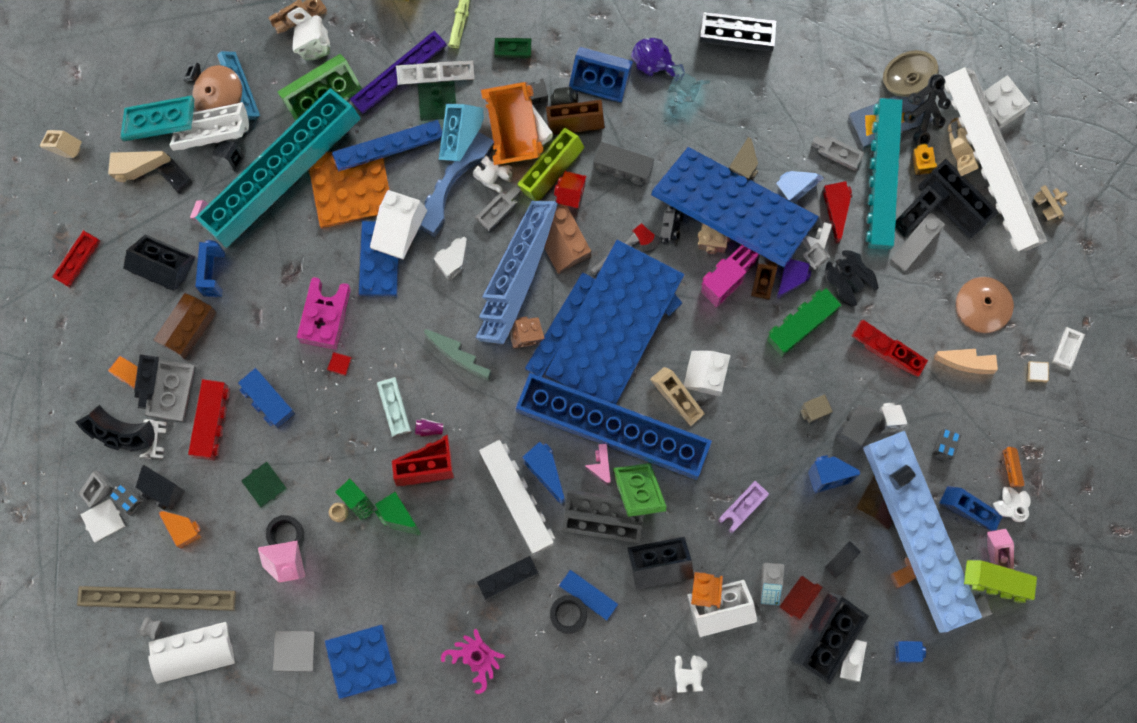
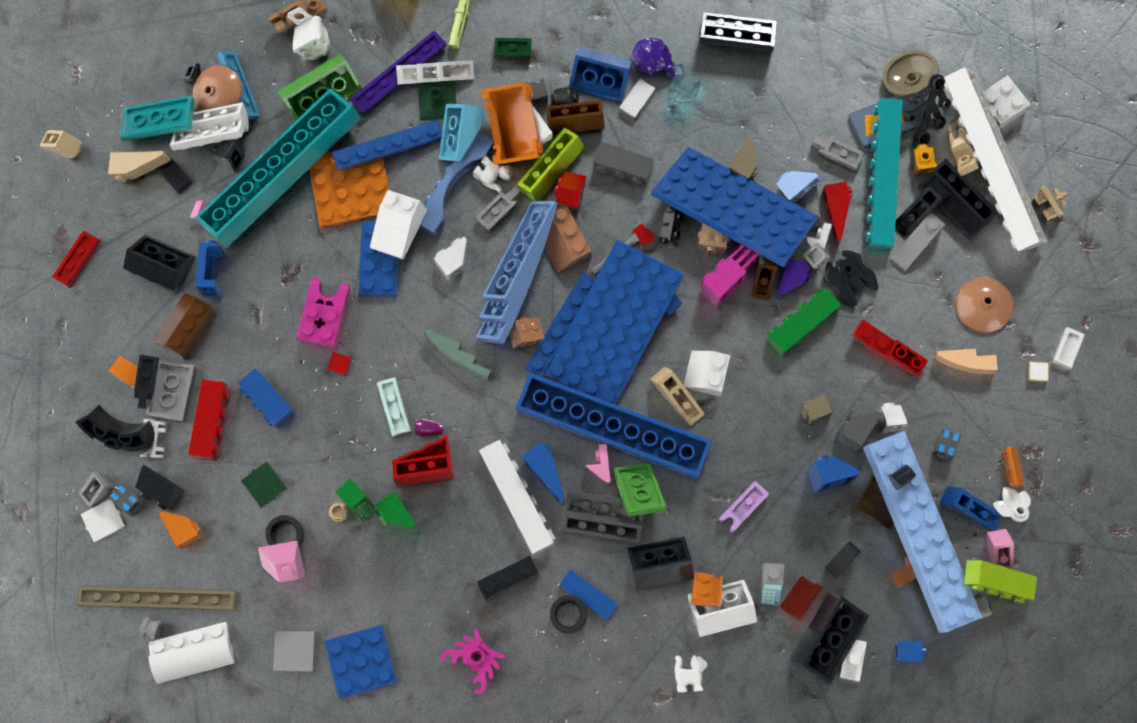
(637, 98): none -> white tile

